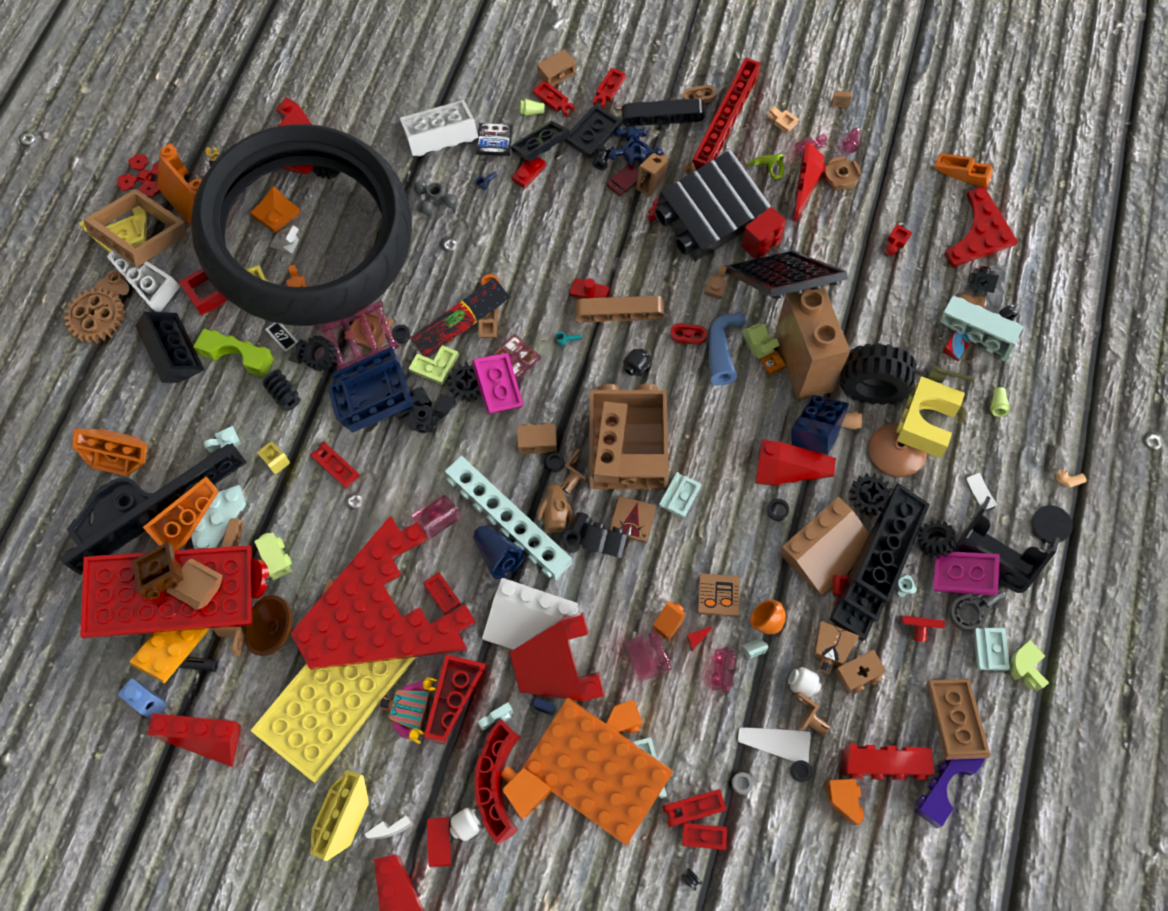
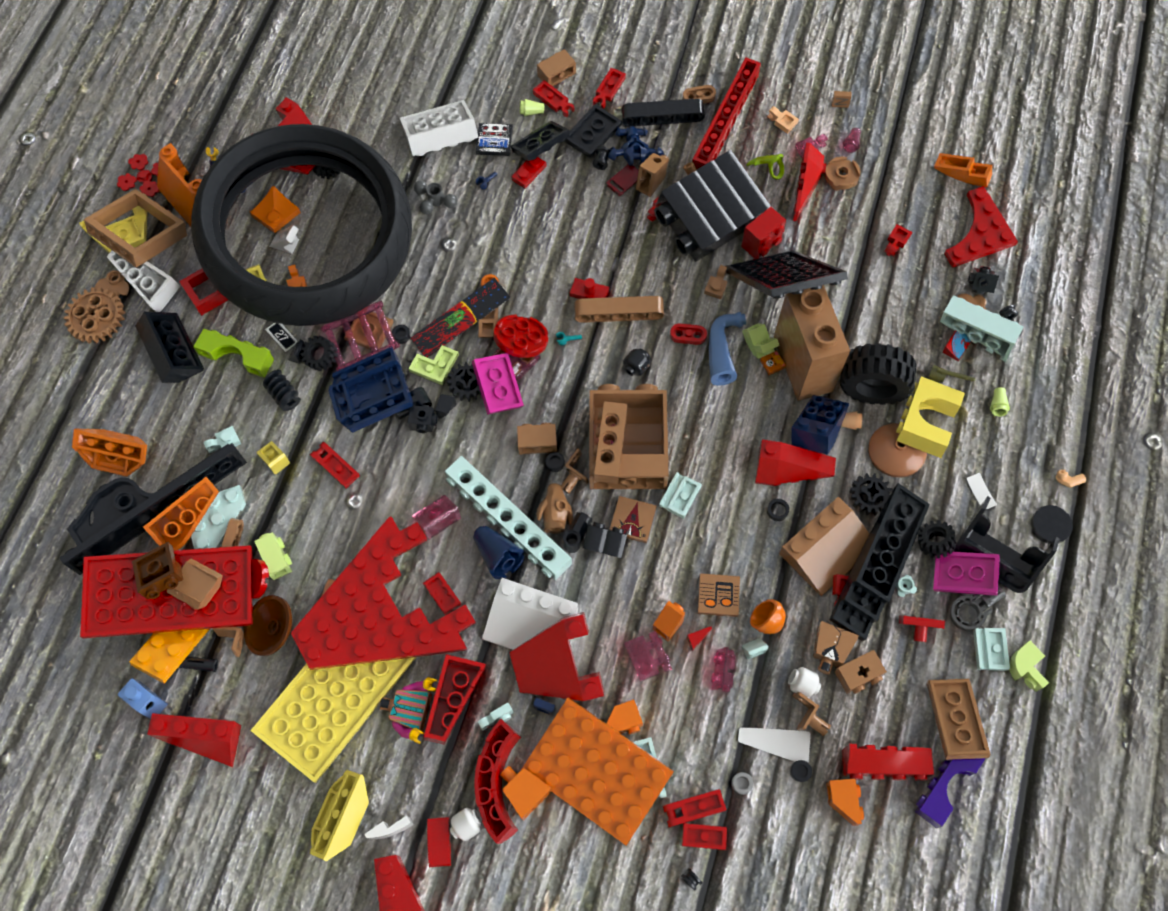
(520, 336): none -> red tile

